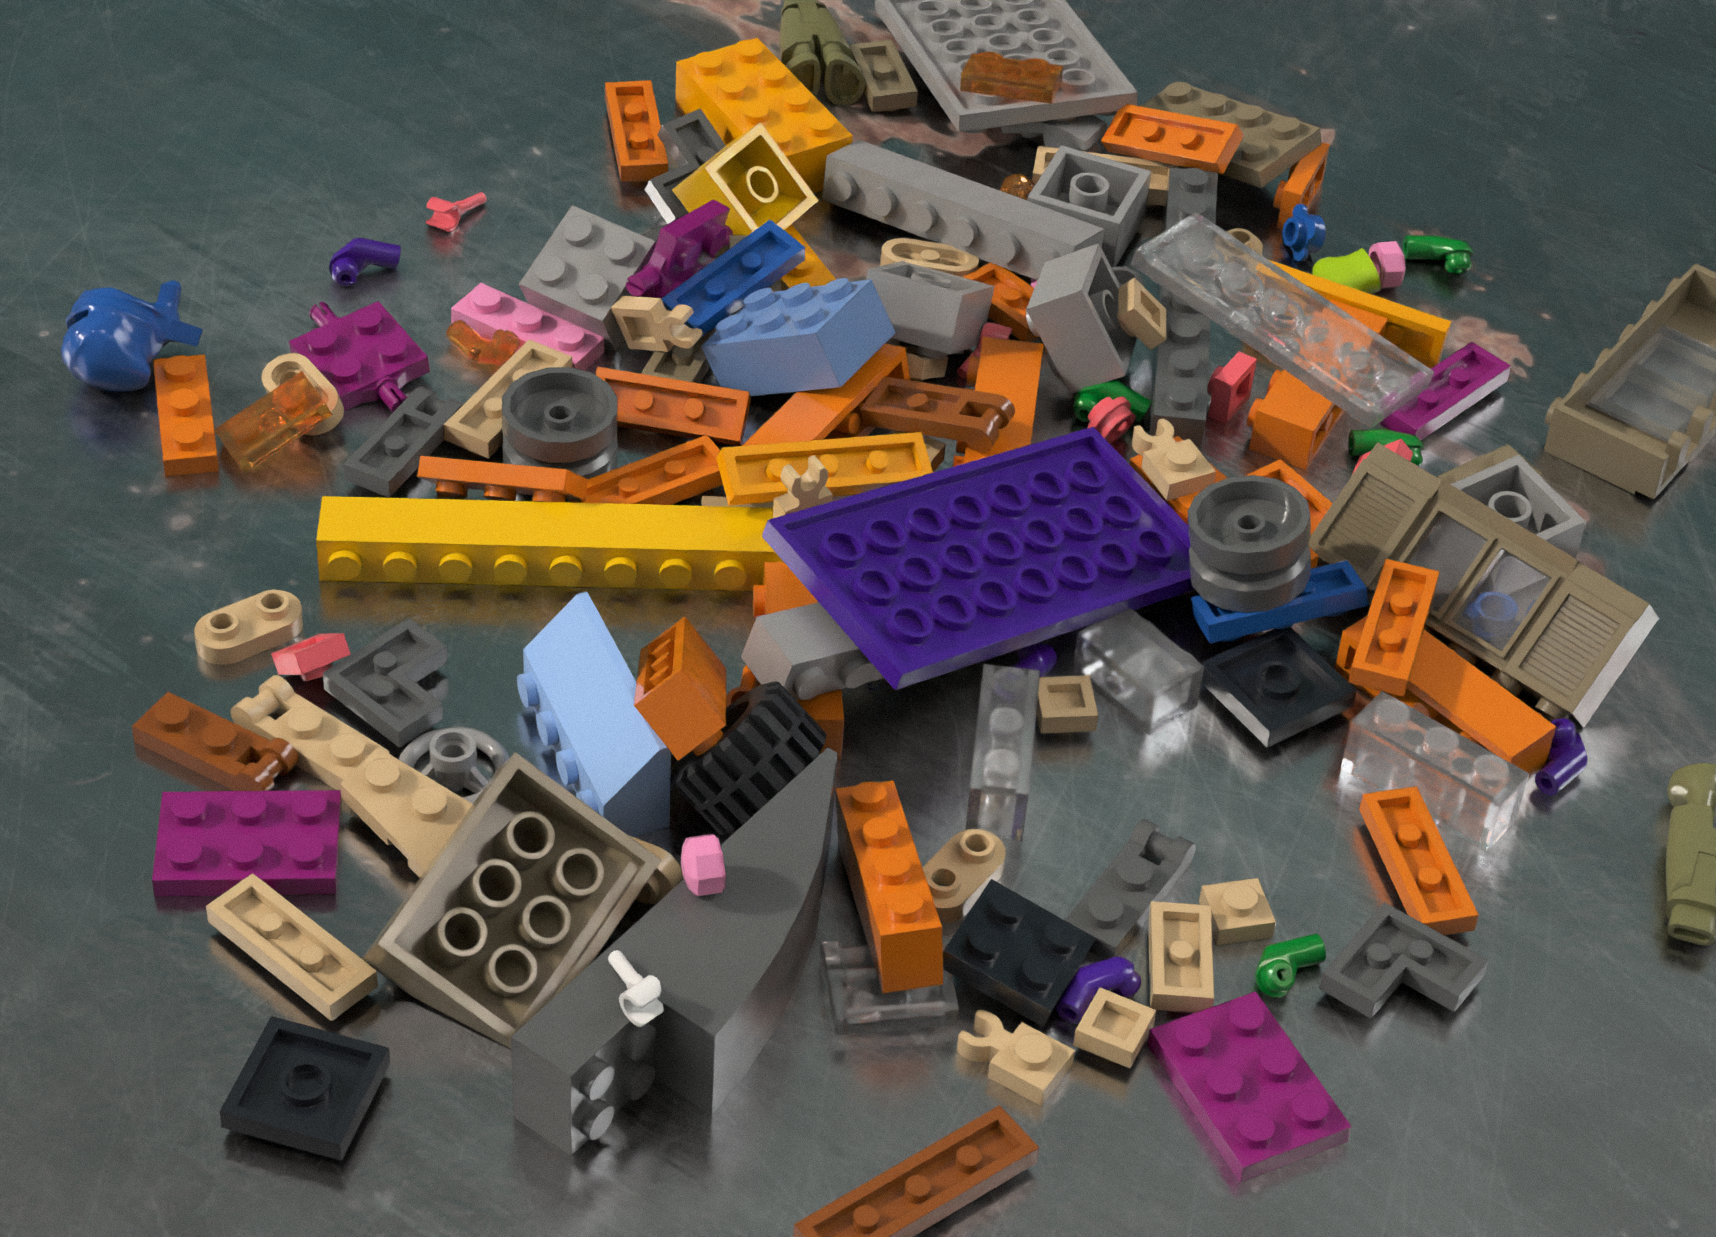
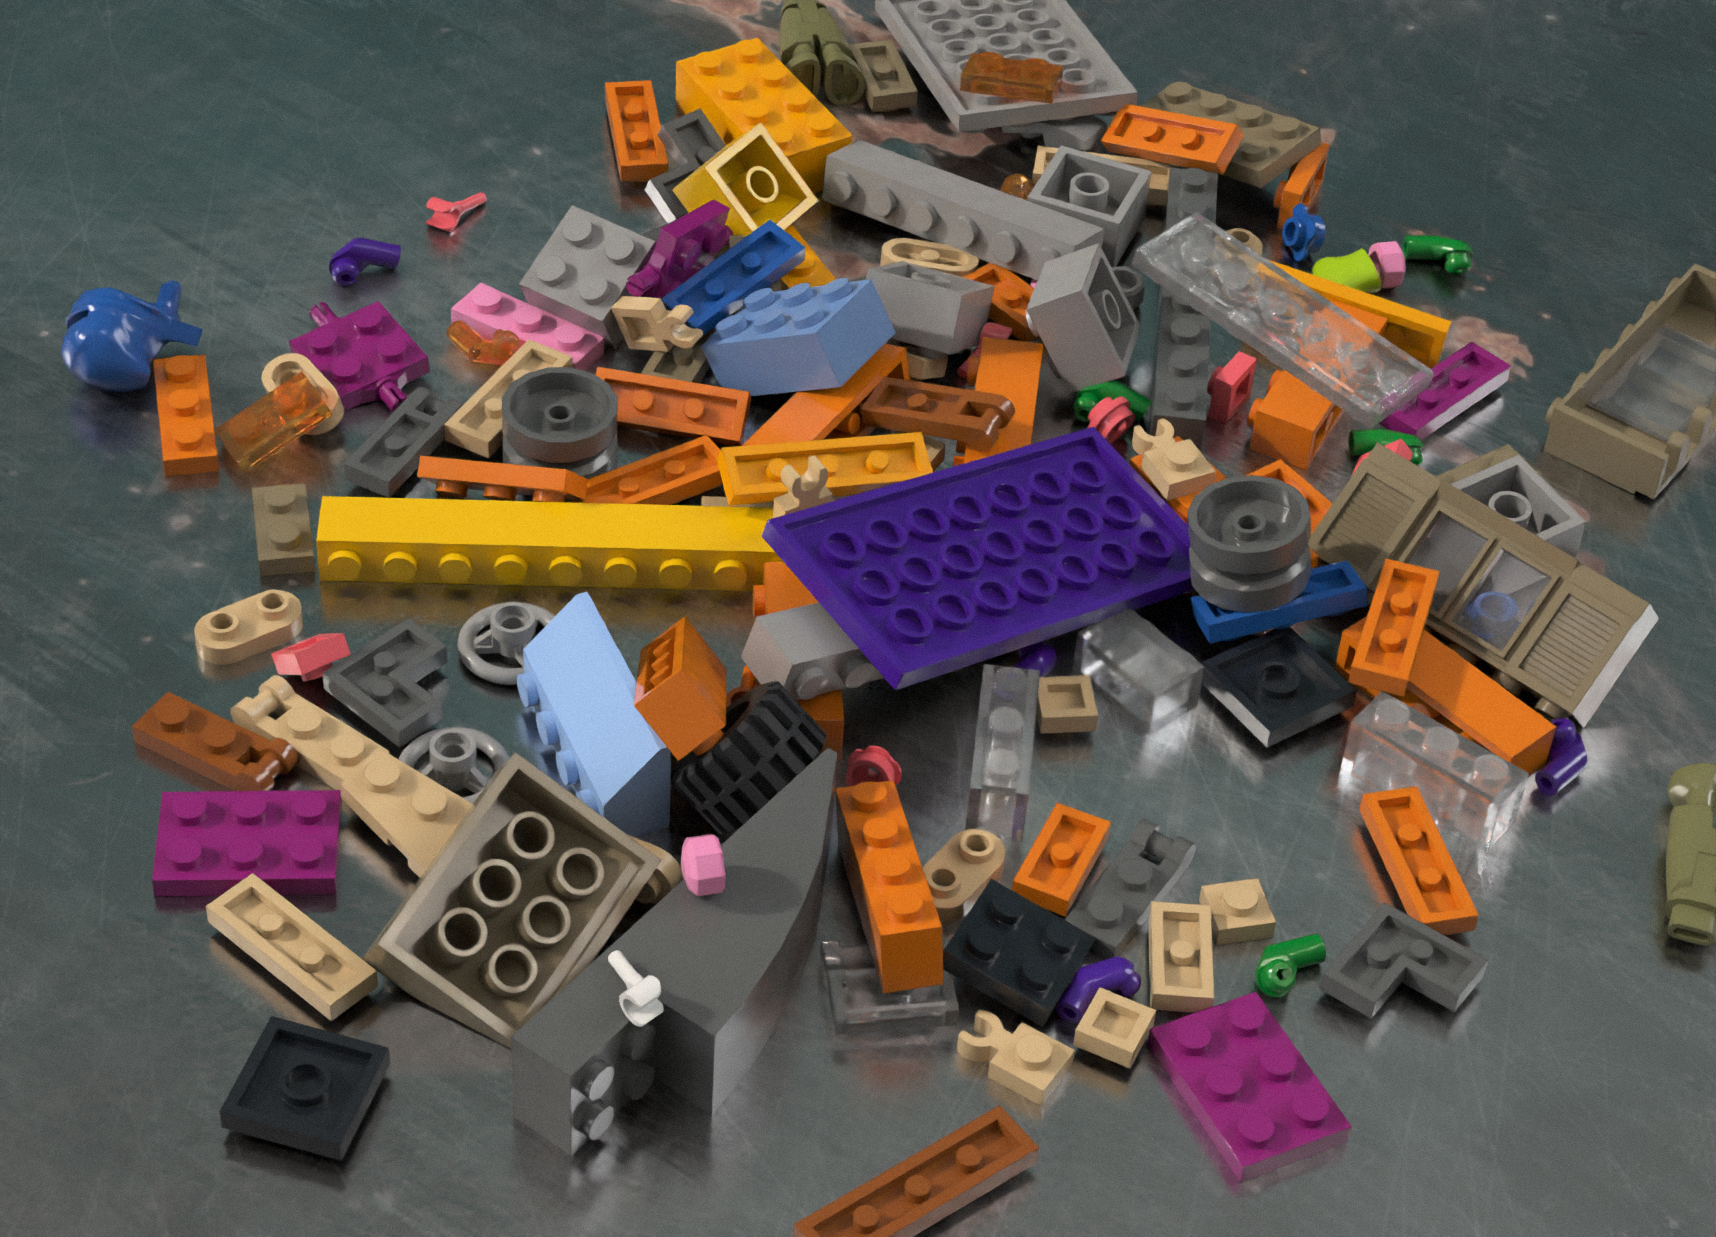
(283, 529): none -> dark tan plate
(509, 633): none -> light grey piece
(860, 765): none -> coral plate
(1061, 858): none -> orange plate
(1141, 314): tan plate -> none

